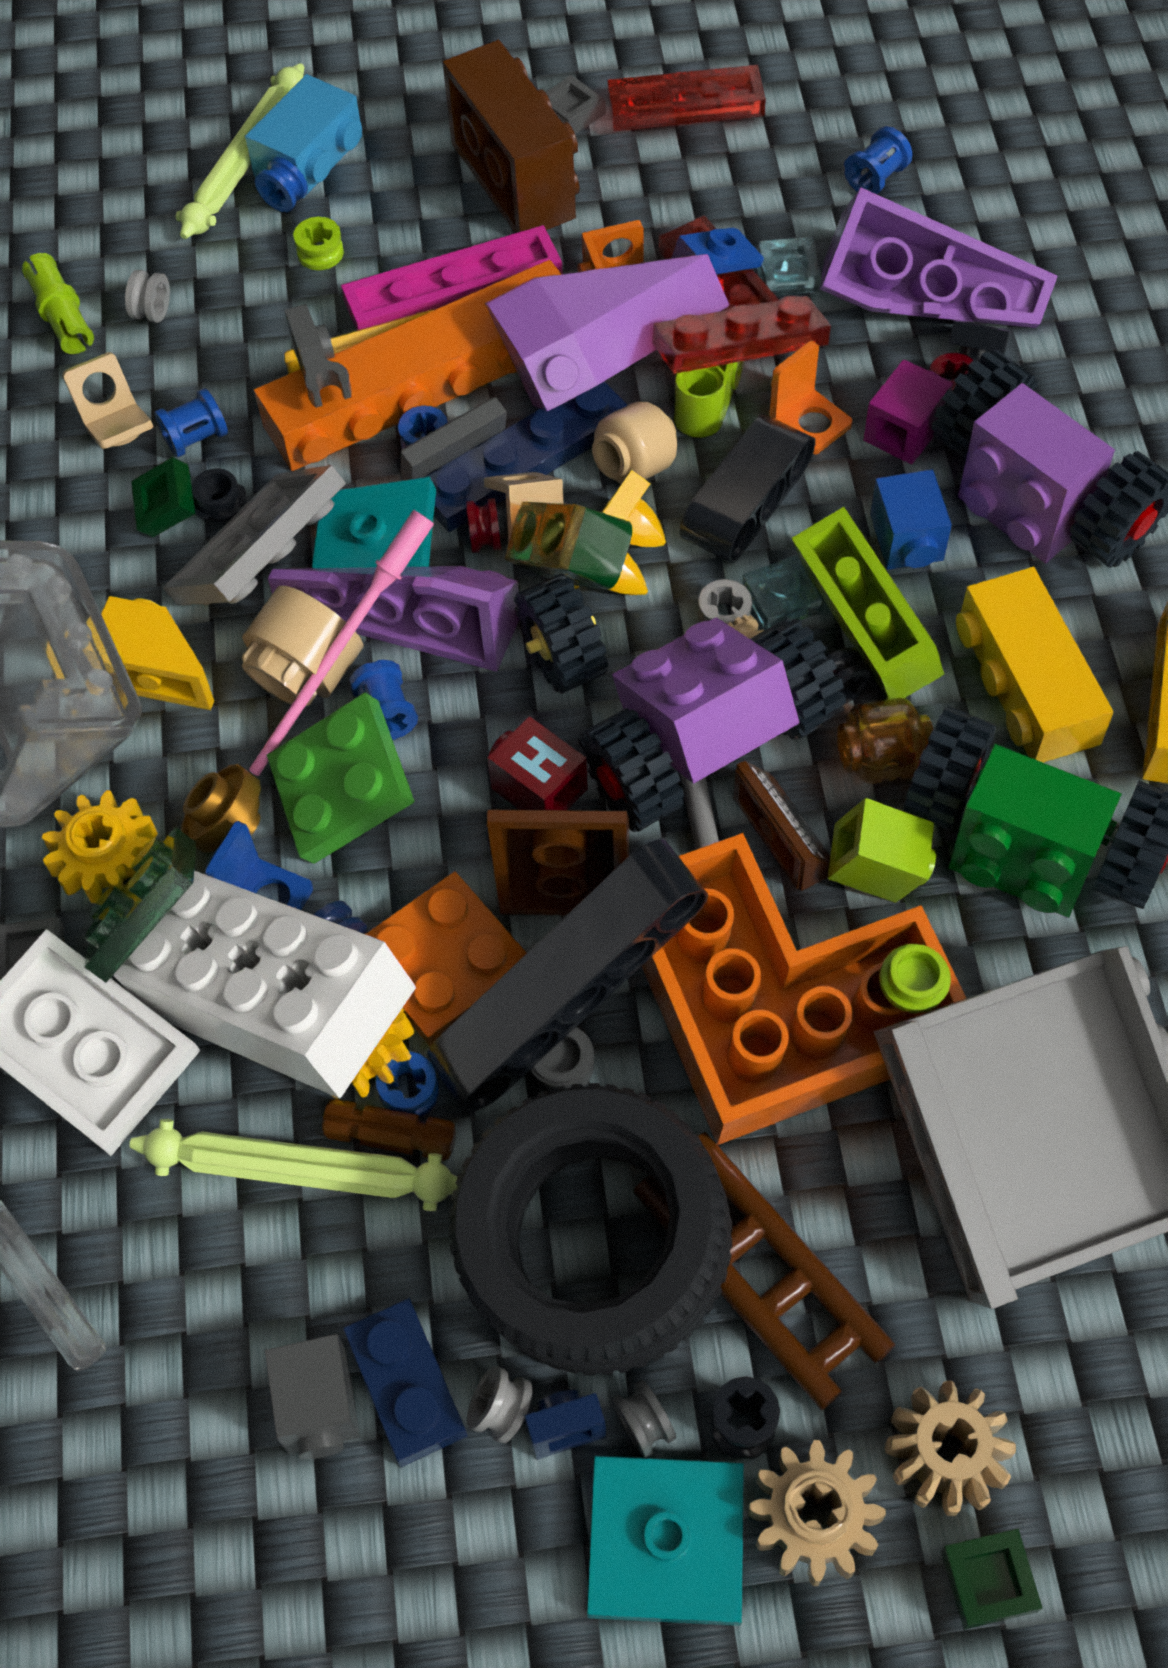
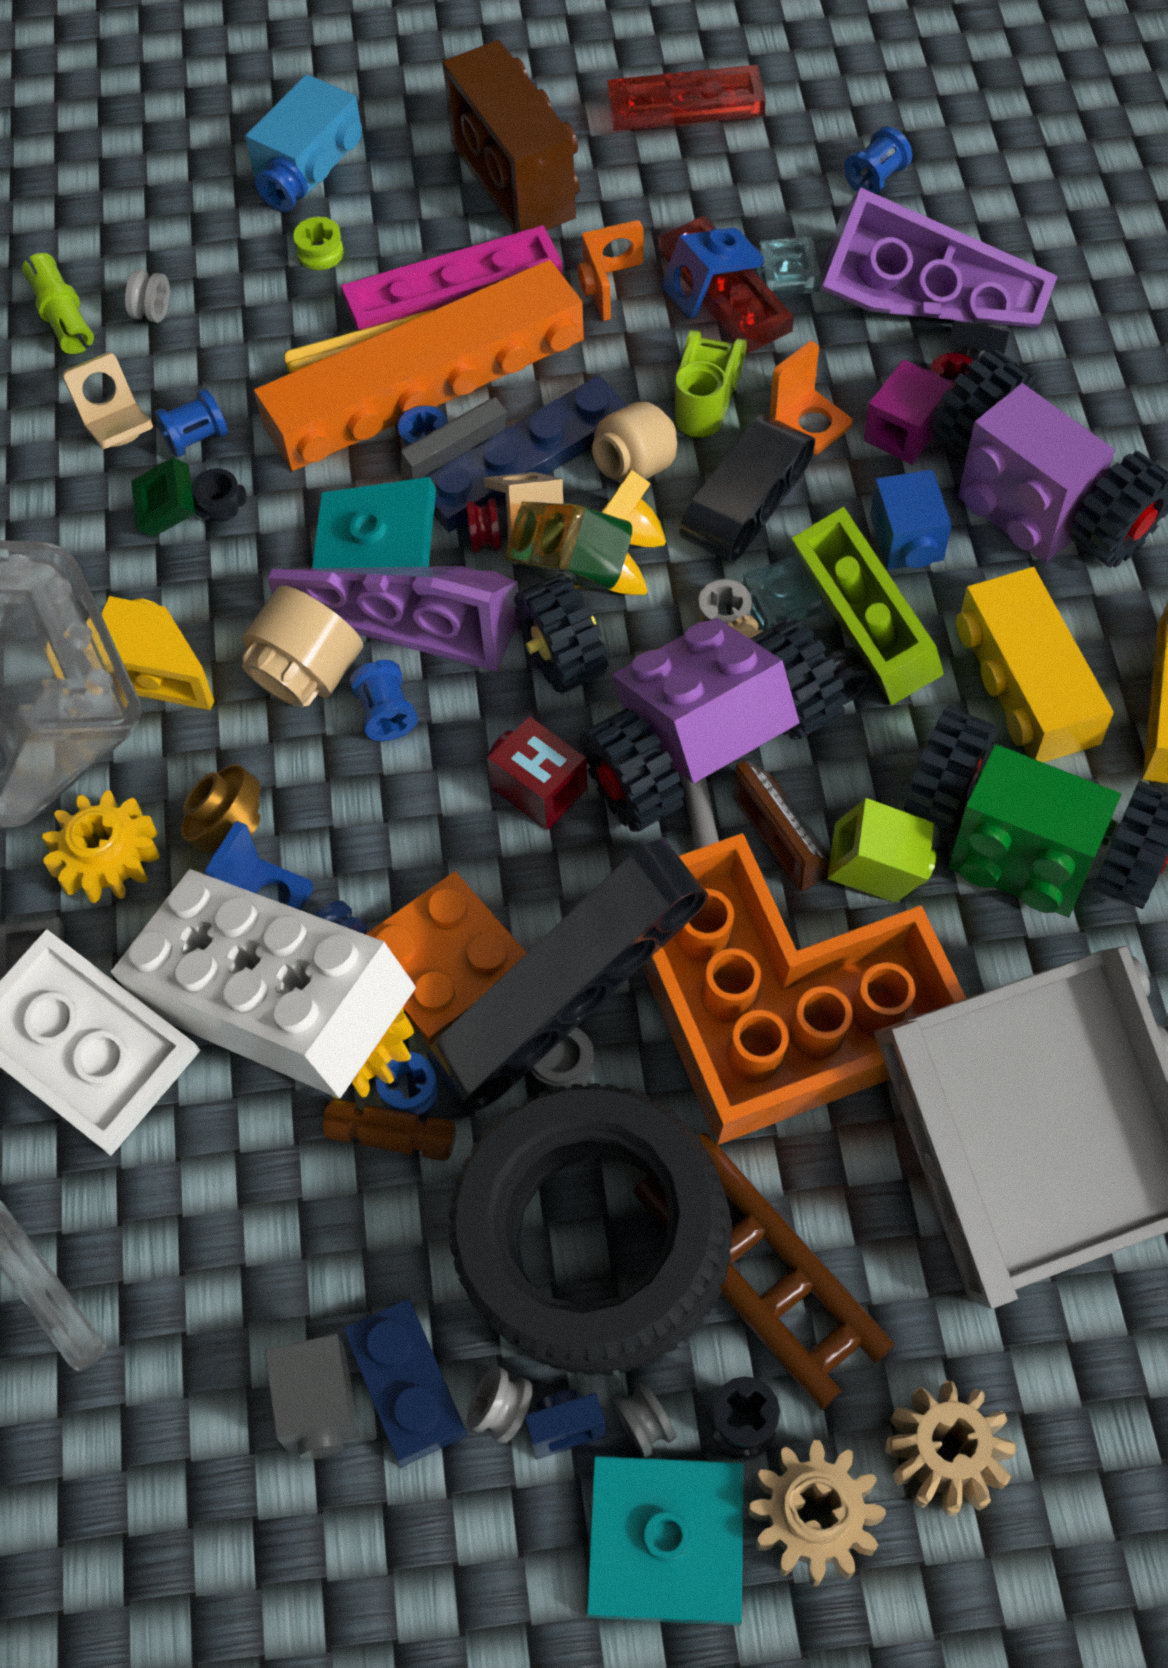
(130, 914): clear green plate -> none
(234, 162): yellowish green wheel -> none
(256, 537): light grey plate -> none
(296, 1164): yellowish green wheel -> none
(312, 350): dark grey plate -> none
(340, 778): bright green plate -> none
(386, 572): bright pink piece -> none
(553, 857): reddish brown slope -> none
(576, 103): dark grey tile -> none
(596, 322): medium lavender wedge -> none
(740, 333): clear red plate -> none
(883, 740): clear orange head -> none
(914, 978): lime plate -> none
(991, 1579): dark green plate -> none

